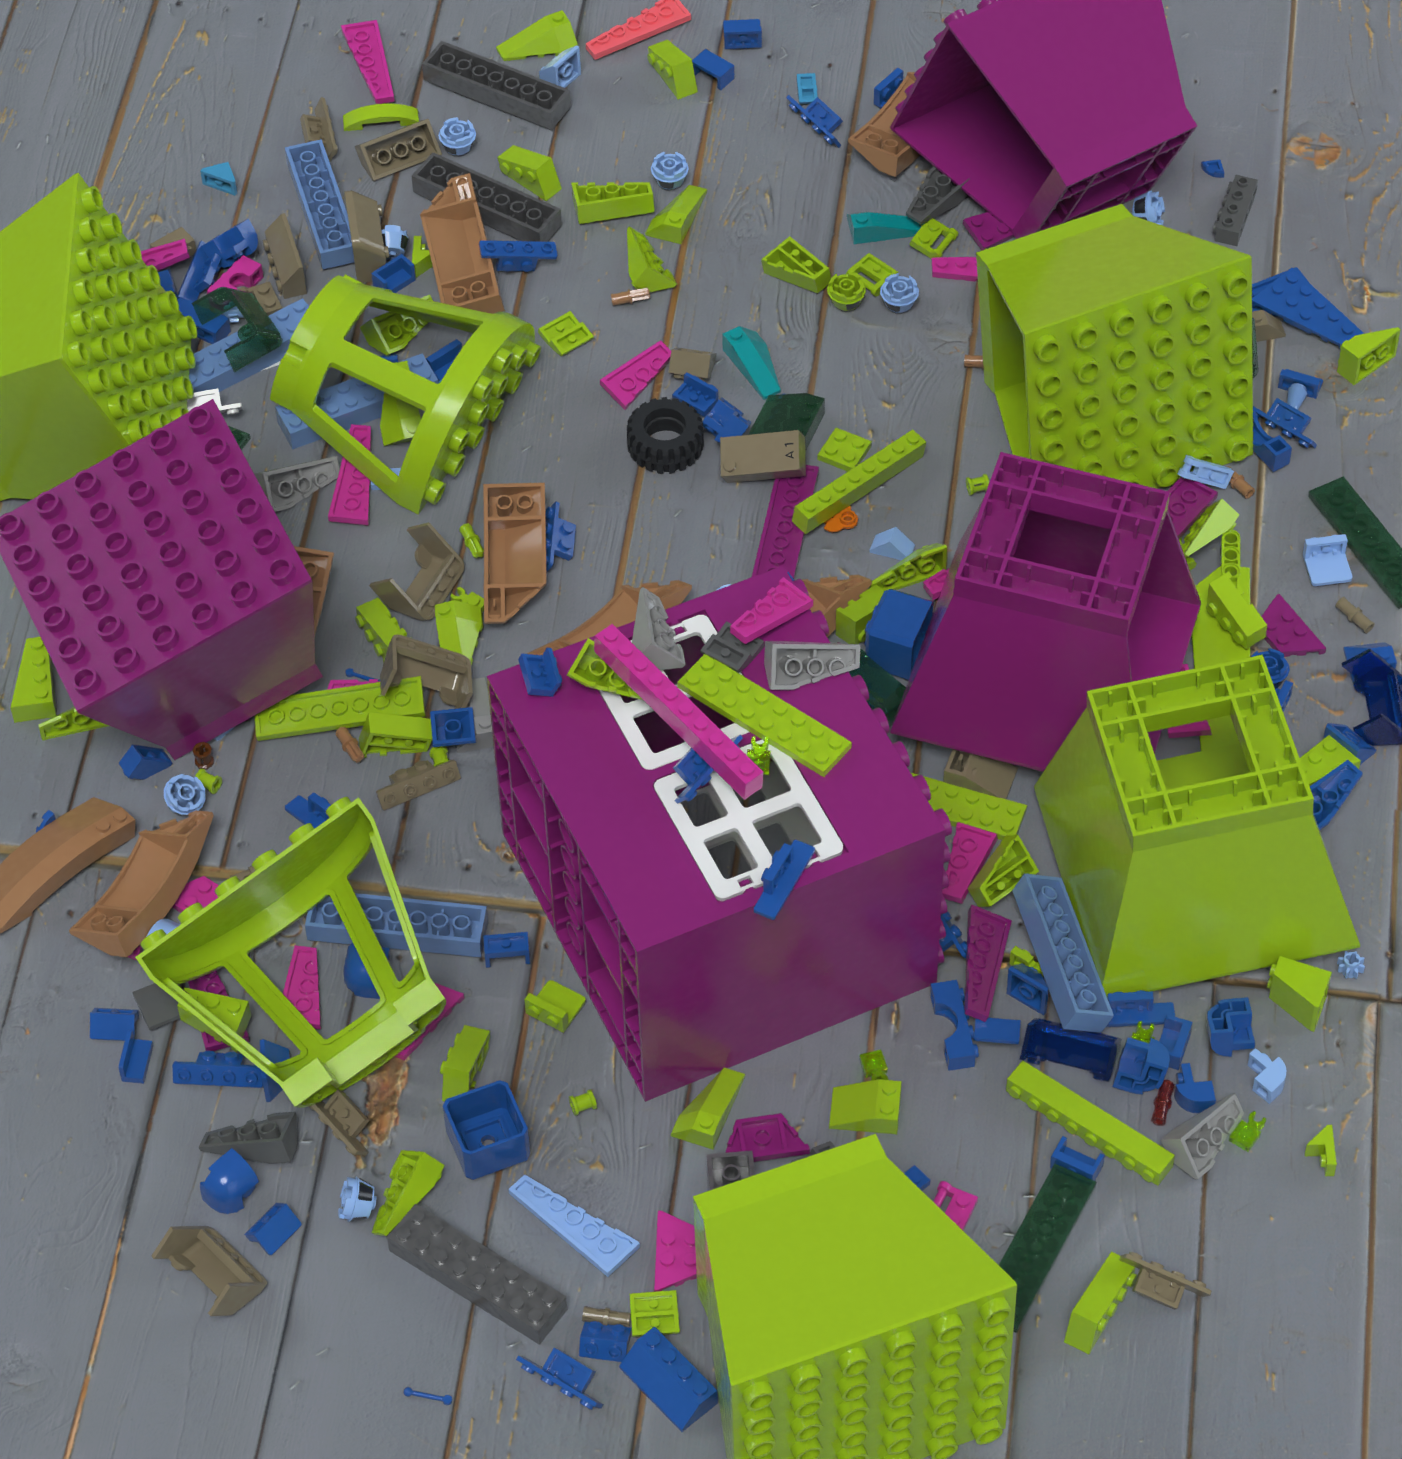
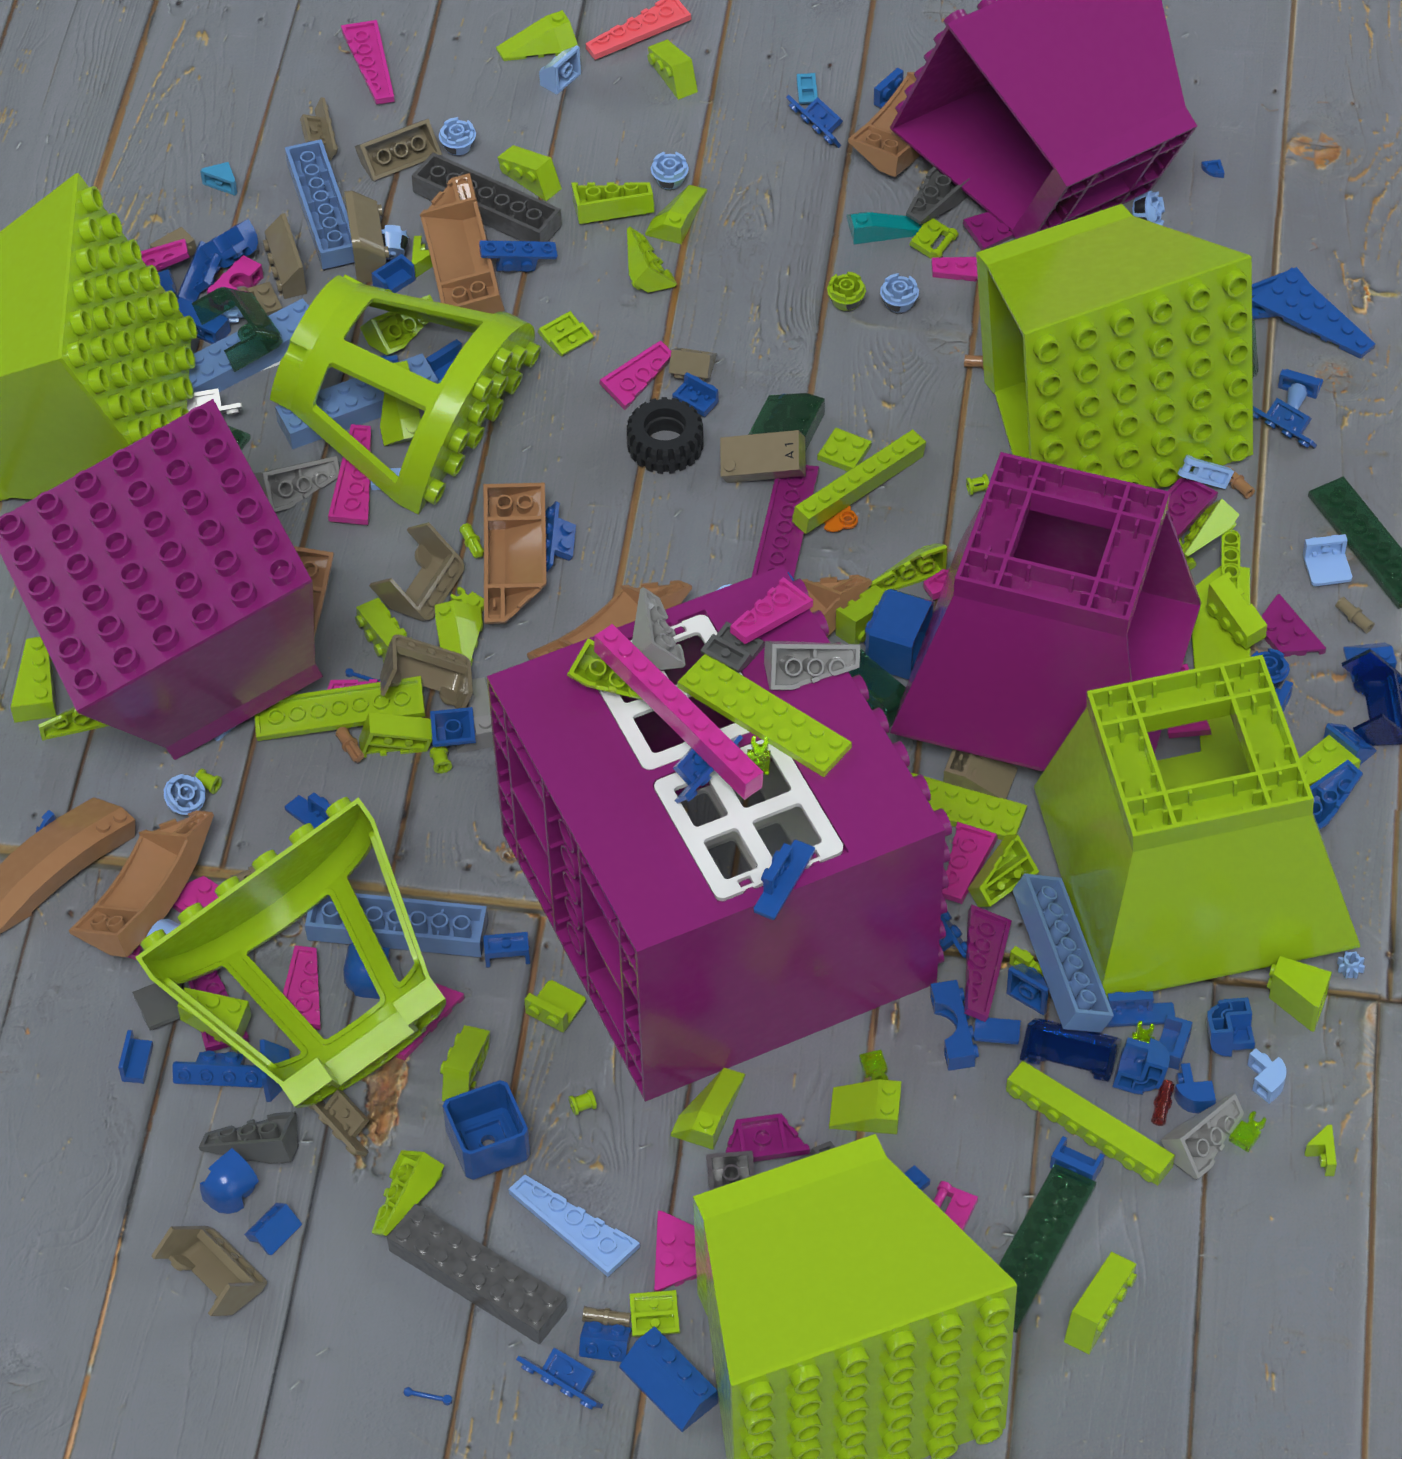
(112, 1023): blue panel -> none
(144, 761): blue slope -> none
(199, 753): reddish brown bush -> none
(356, 1199): light blue cone -> none
(380, 113): lime slope -> none
(416, 781): dark tan bracket -> none
(496, 85): flat silver brick -> none
(540, 673): blue bracket -> none
(630, 296): medium nougat axle -> none
(714, 66): blue panel -> none
(725, 420): blue brick -> none
(742, 34): blue bracket -> none
(752, 358): teal wedge -> none
(796, 266): lime wedge -> none
(875, 270): lime plate -> none
(892, 544): light blue slope -> none
(1160, 1284): dark tan bracket -> none
(1235, 210): dark grey brick -> none
(1267, 326): dark tan slope -> none
(1272, 451): blue arch -> none
(1367, 353): lime slope -> none

